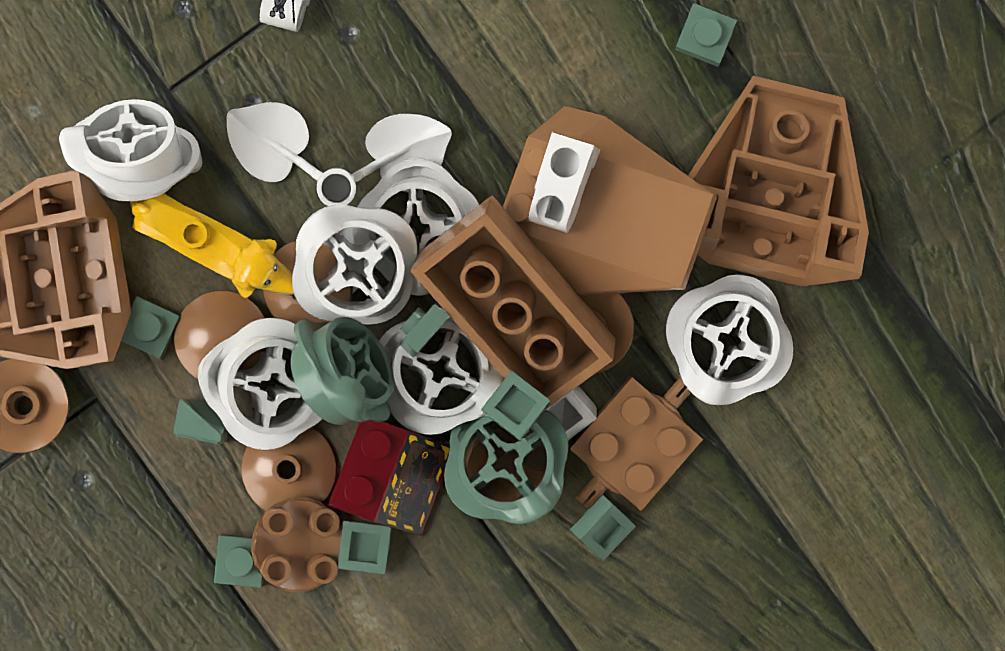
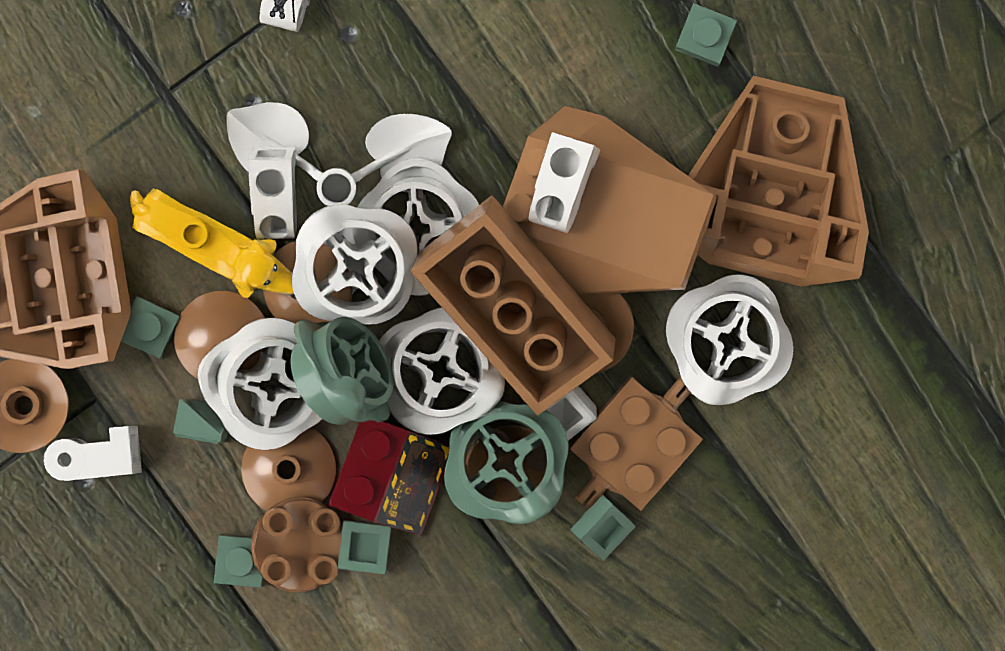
(77, 459): none -> white leg
(131, 150): white piece -> none
(273, 192): none -> white leg
(421, 328): sand green plate -> none
(515, 405): sand green plate -> none

